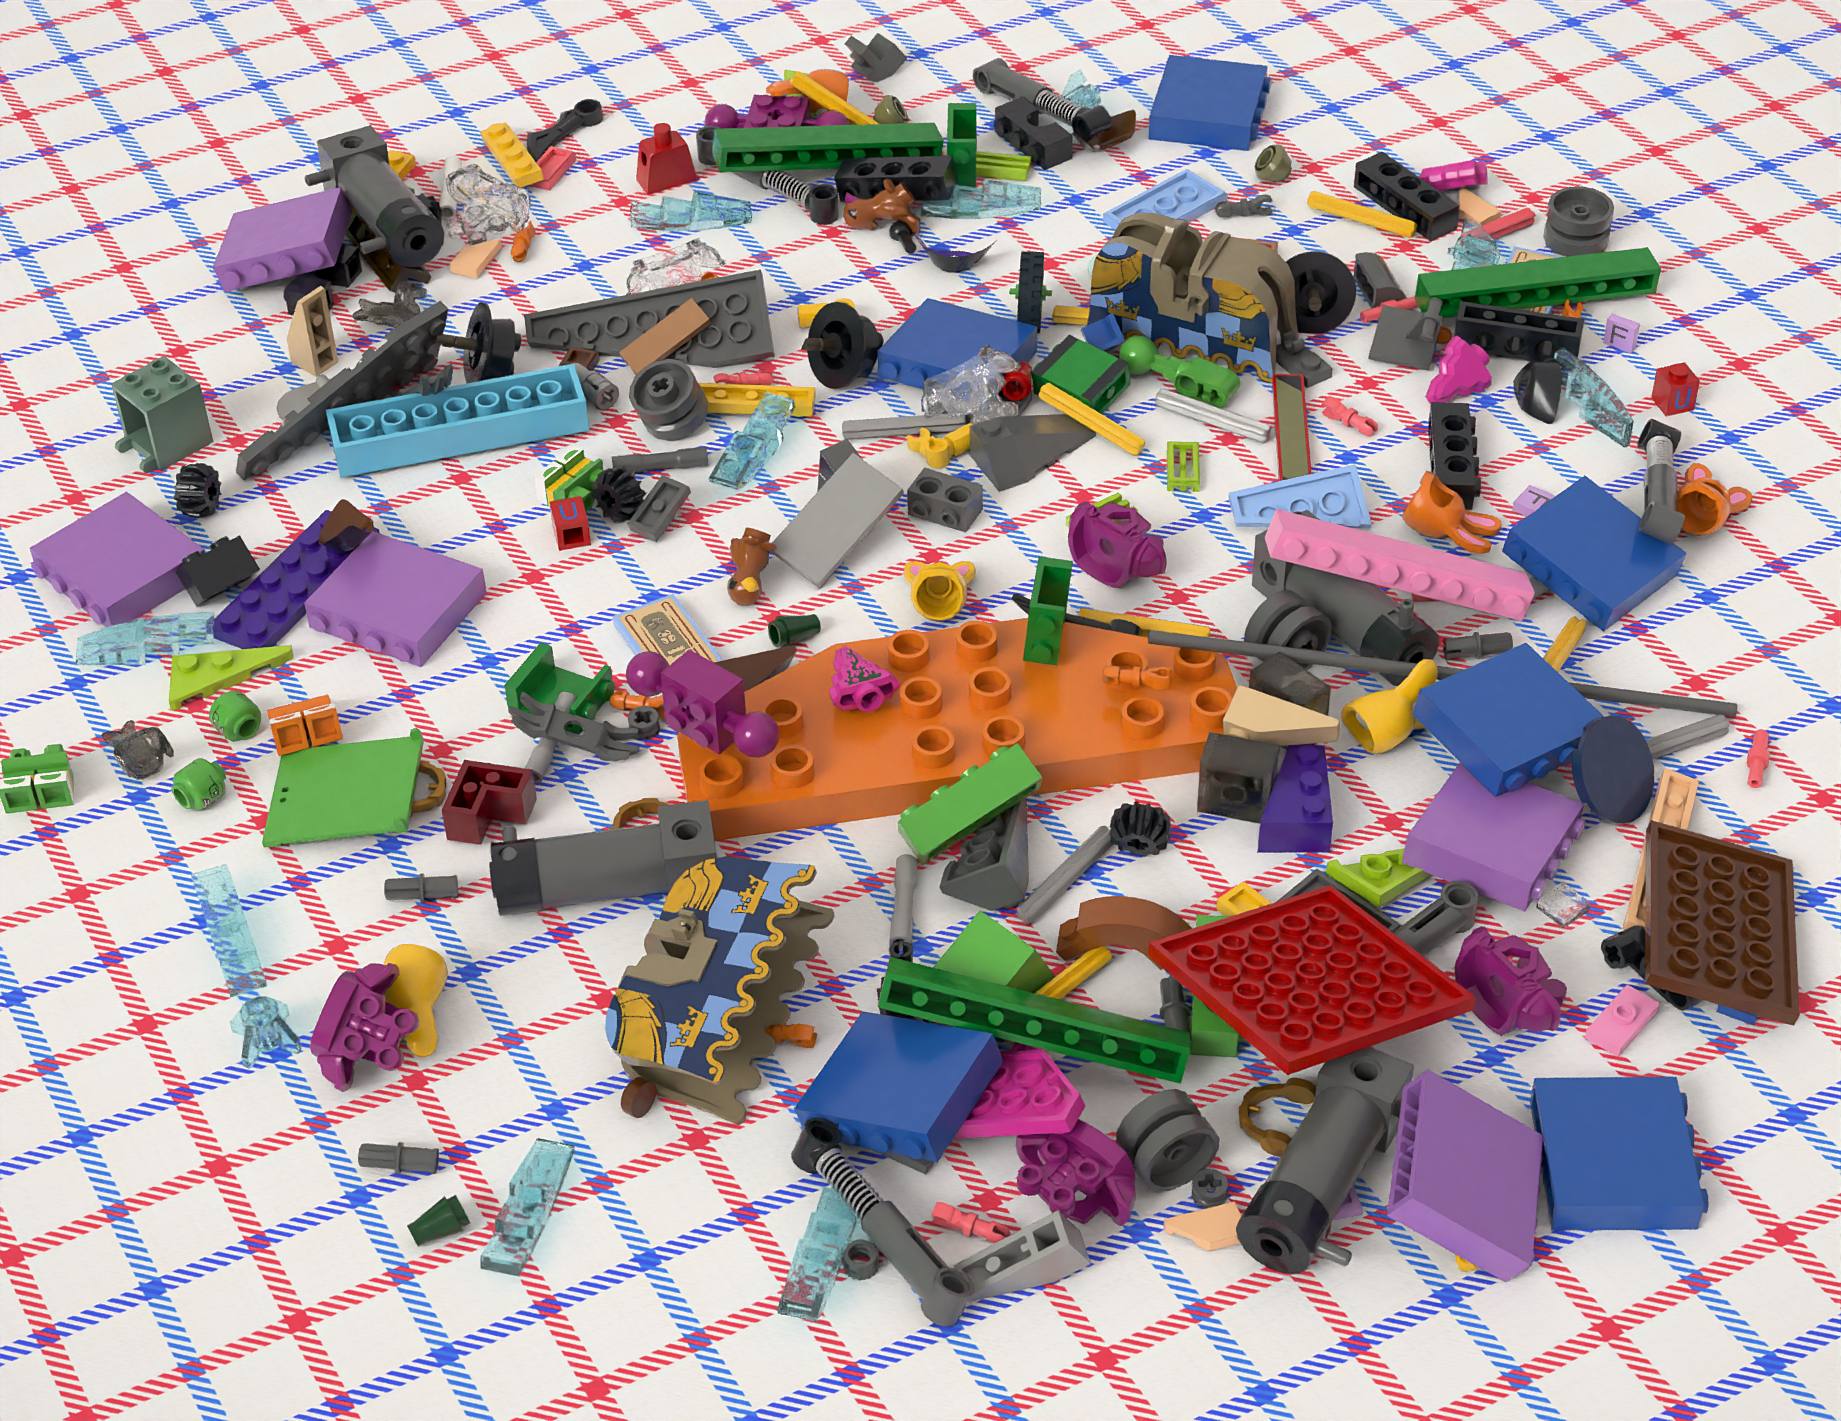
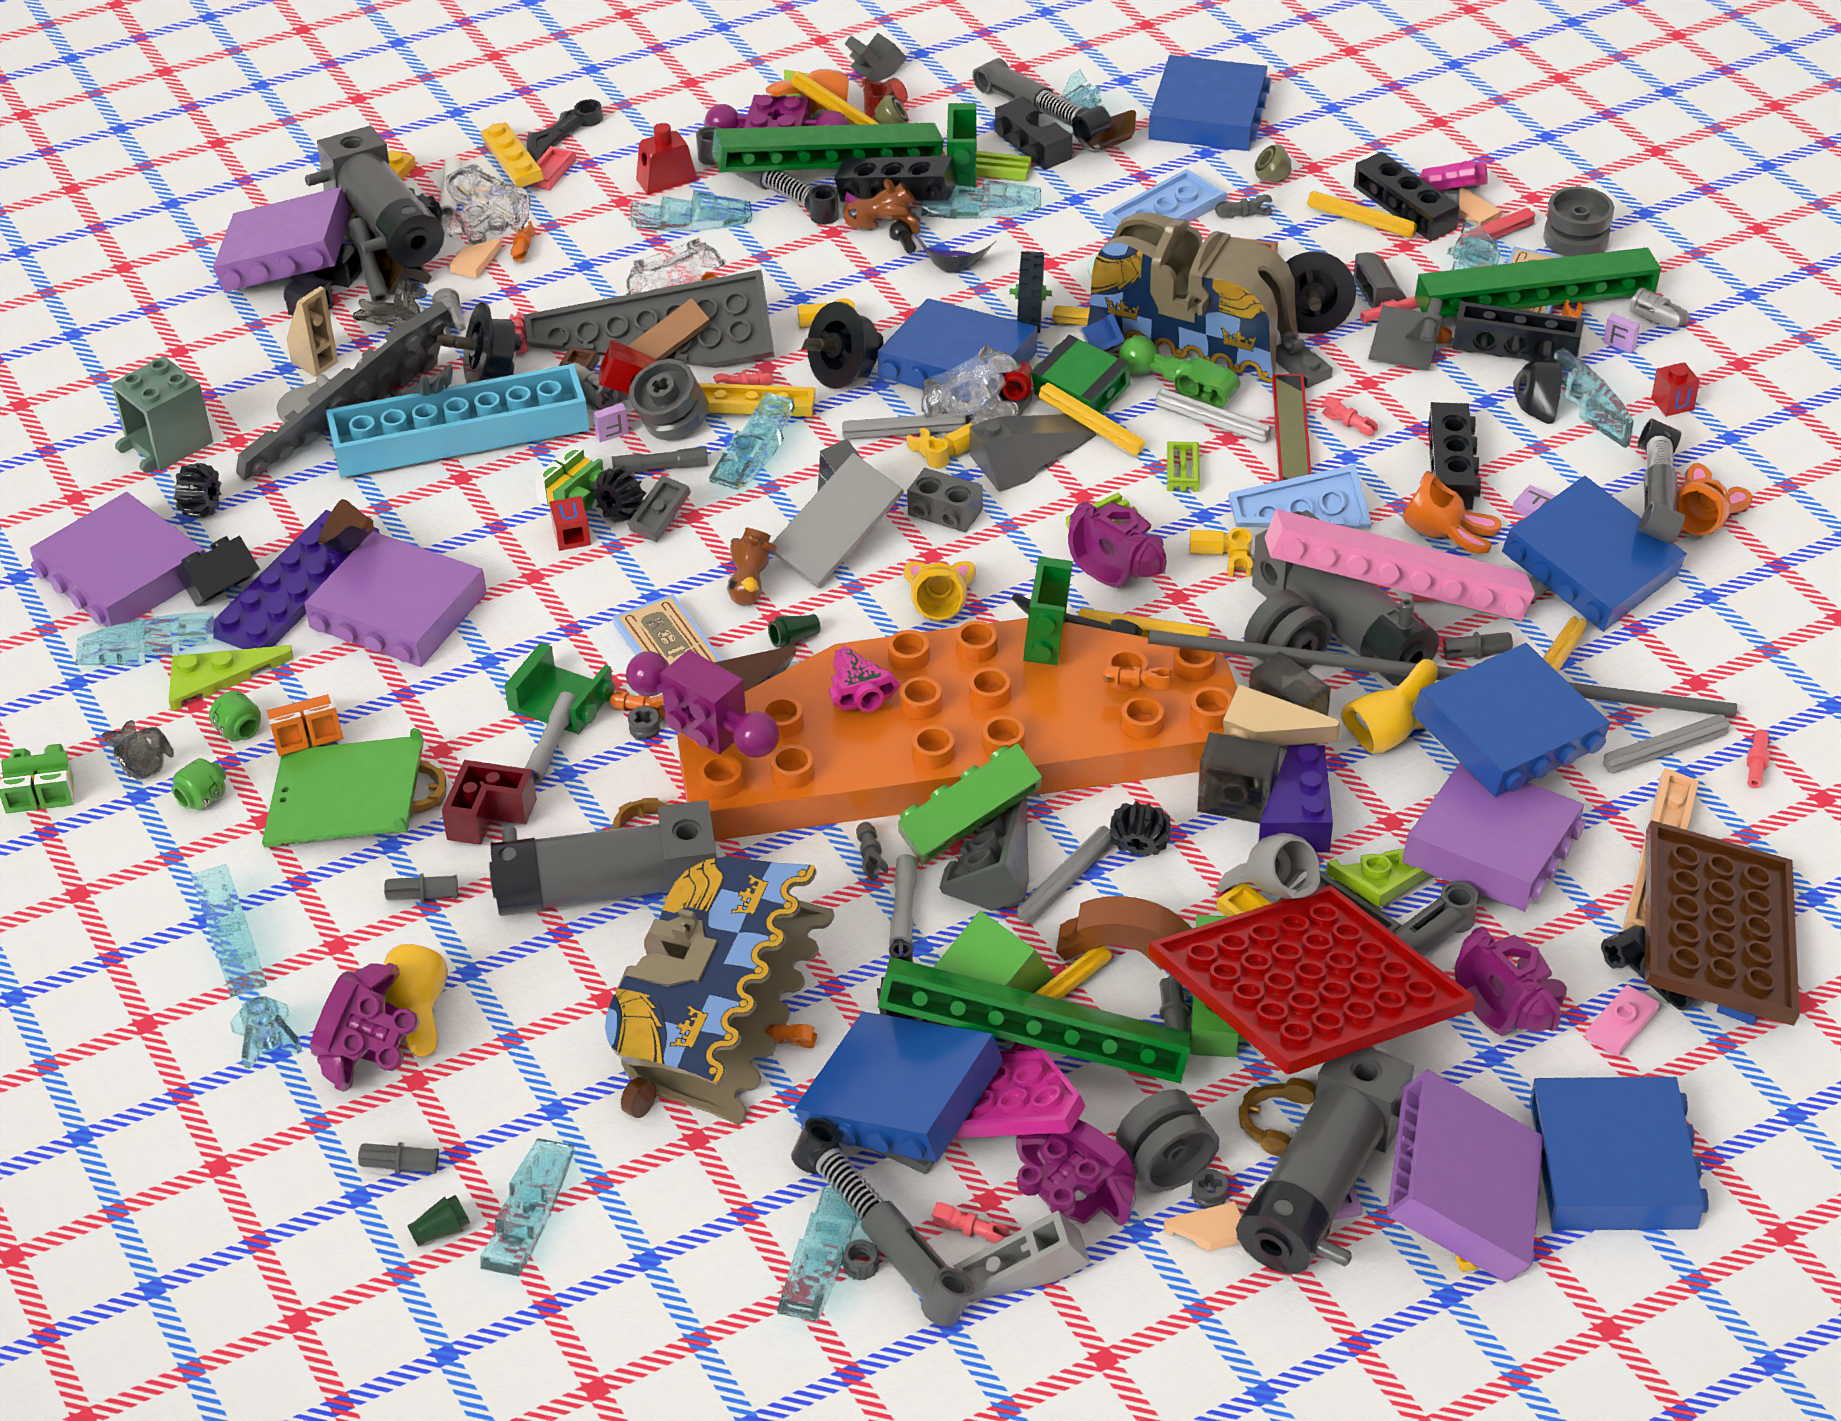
(373, 276): none -> dark grey piece
(451, 300): none -> light grey hinge
(520, 328): none -> coral piece
(550, 724): dark grey piece -> none
(611, 422): none -> lavender tile
(621, 366): none -> red torso
(870, 850): none -> dark grey piece
(876, 91): none -> clear red piece
(1235, 543): none -> yellow bar
(1276, 865): none -> light grey piece
(1460, 372): dark pink rock -> none
(1563, 905): clear tile -> none
(1613, 770): dark blue tile -> none
(1658, 309): none -> light grey hinge

